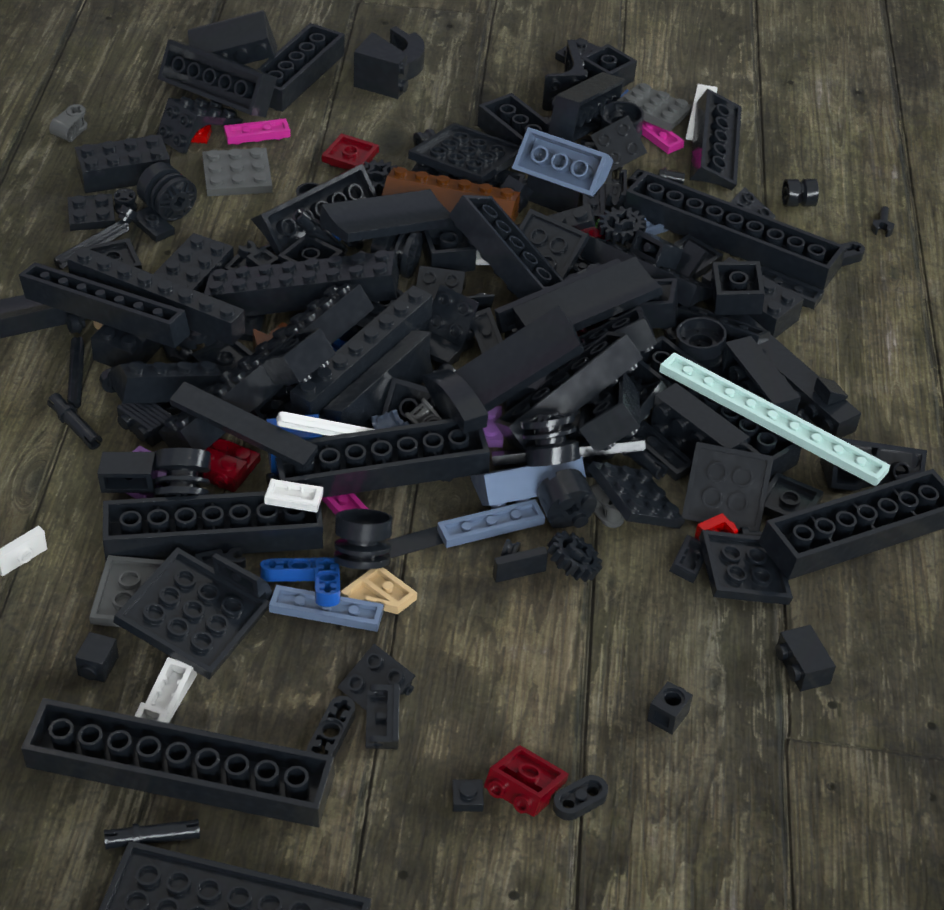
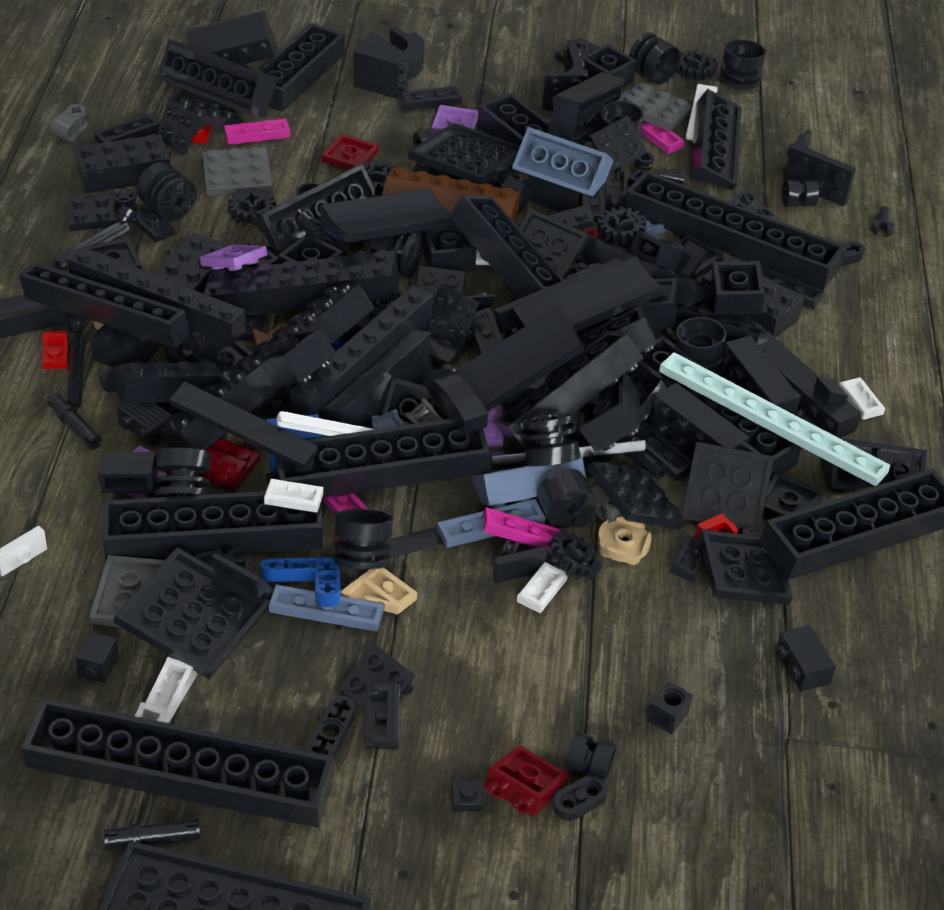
(55, 350): none -> red bracket
(132, 128): none -> black plate
(233, 257): none -> medium lavender plate
(249, 205): none -> black gear
(429, 98): none -> black plate
(447, 115): none -> medium lavender plate
(517, 528): none -> dark pink plate
(542, 587): none -> white plate
(590, 755): none -> black wheel
(629, 551): none -> tan plate
(645, 162): none -> black bush
(655, 58): none -> black wheel
(697, 65): none -> black gear
(742, 64): none -> black wheel
(832, 176): none -> black bracket
(862, 398): none -> white plate

